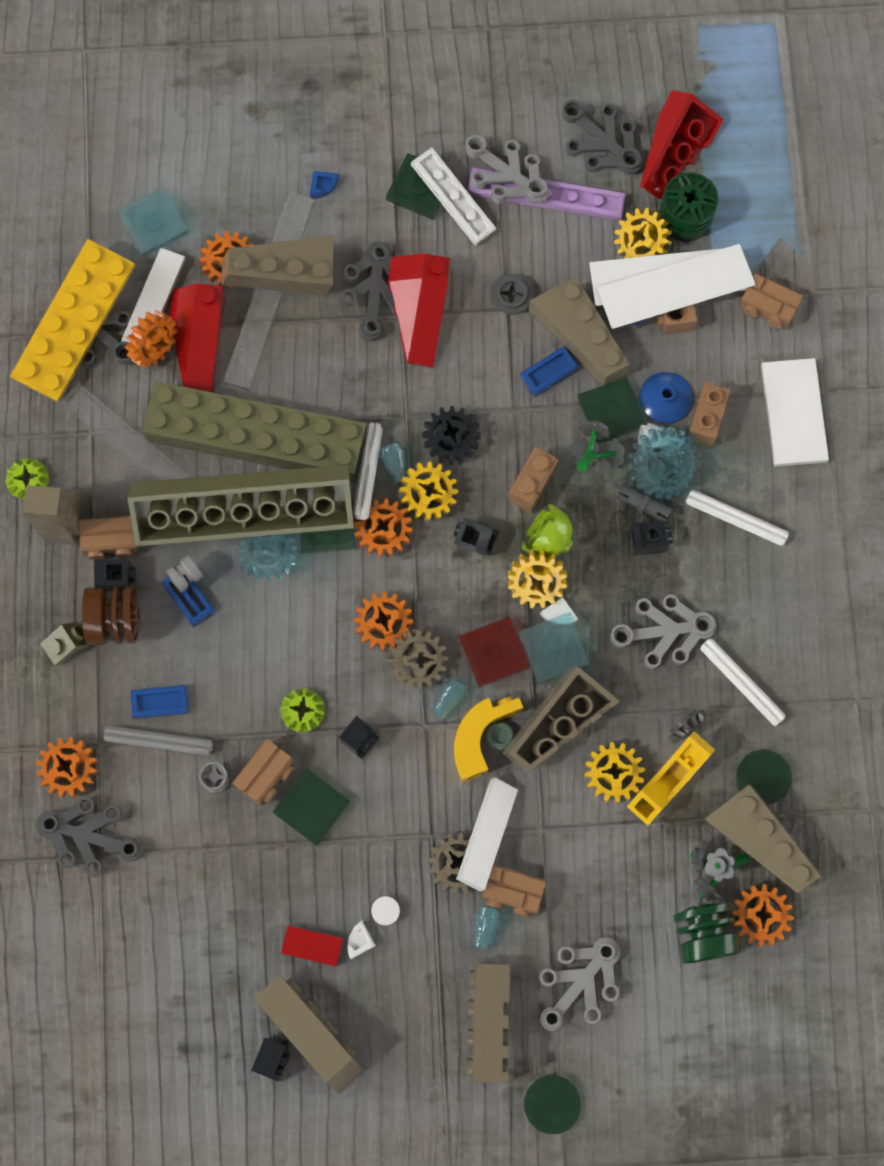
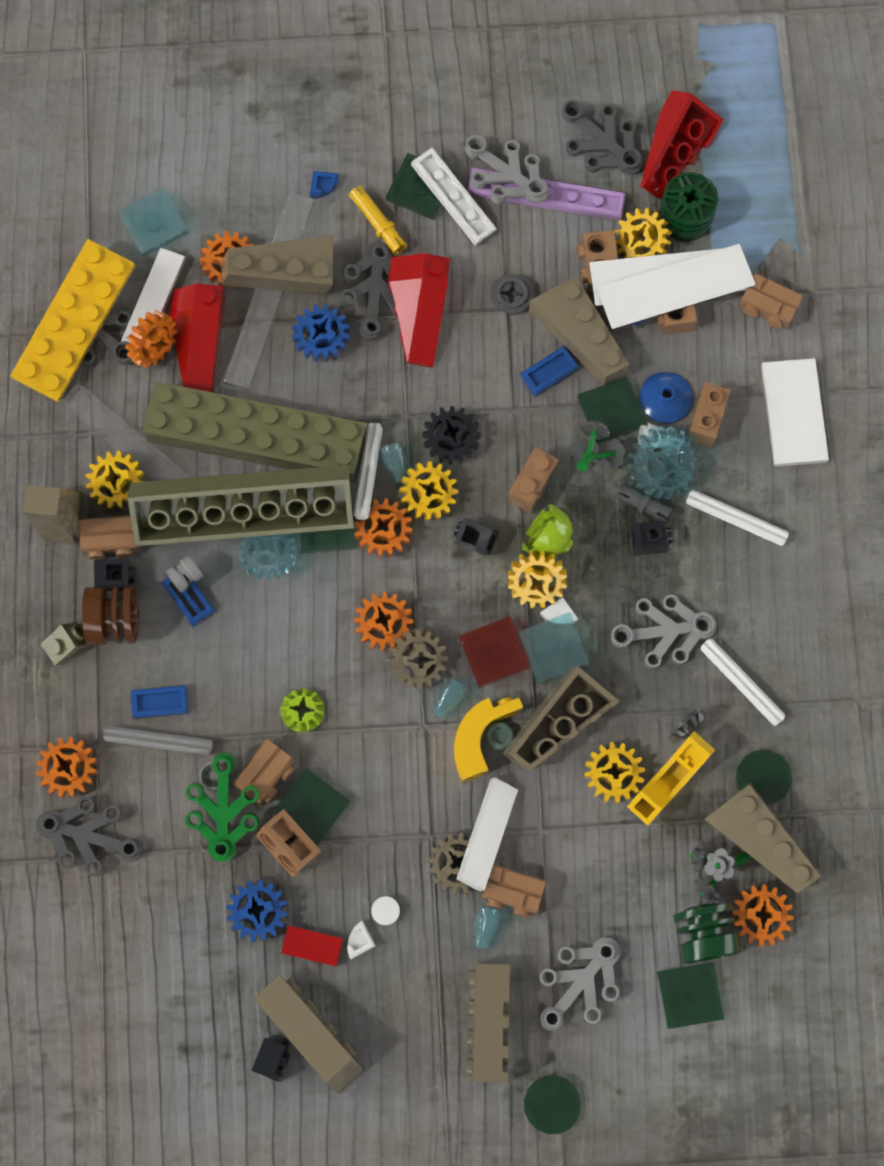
(16, 471): lime gear -> none
(104, 481): none -> yellow gear
(222, 812): none -> green plant
(269, 908): none -> blue gear
(288, 843): none -> medium nougat brick
(318, 322): none -> blue gear
(358, 737): black brick -> none
(384, 228): none -> yellow pin
(602, 239): none -> medium nougat brick
(690, 995): none -> clear green tile

